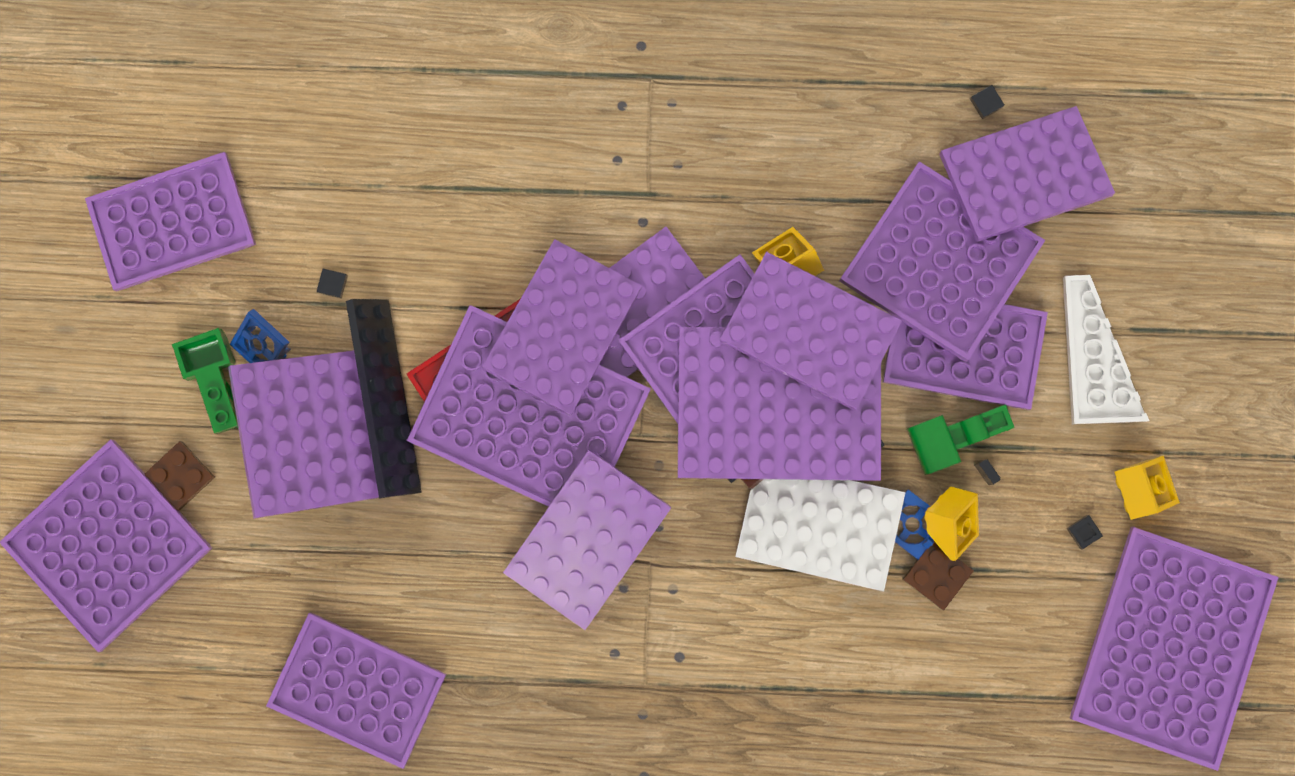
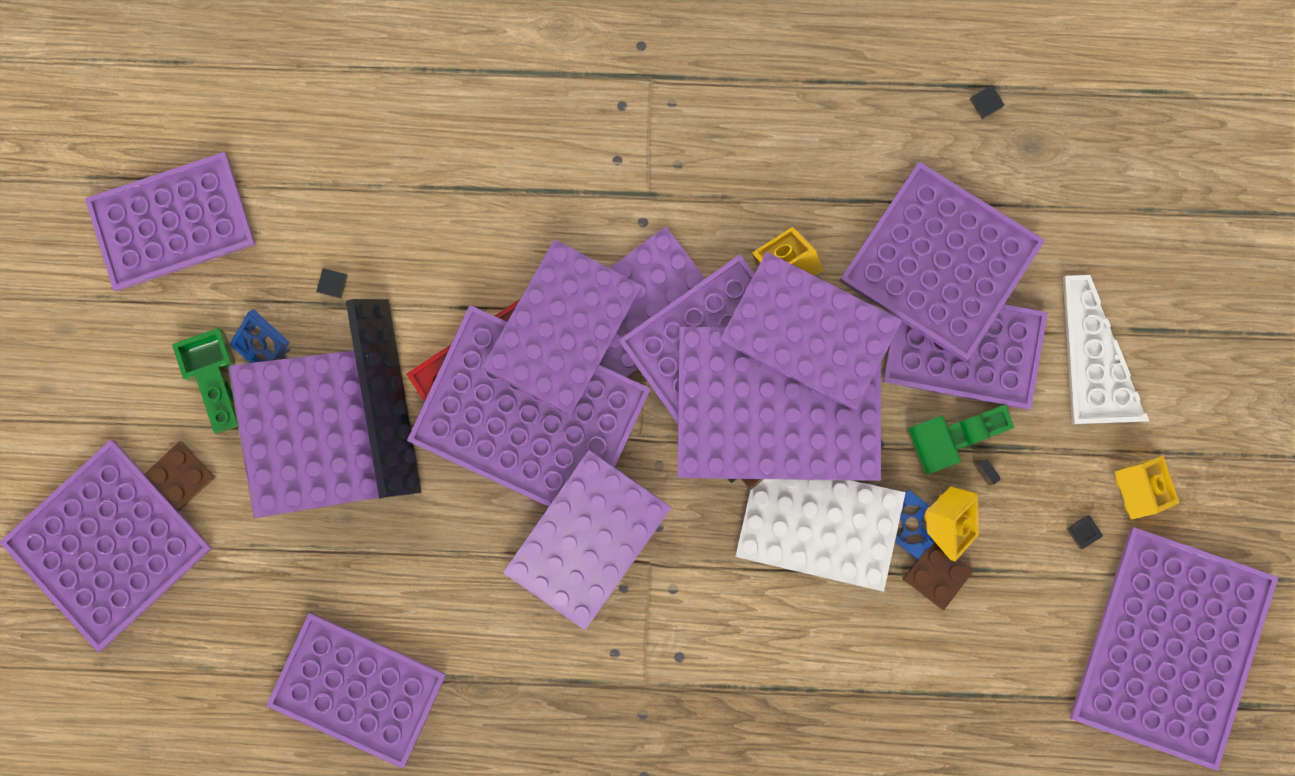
(1026, 173): medium lavender plate -> none

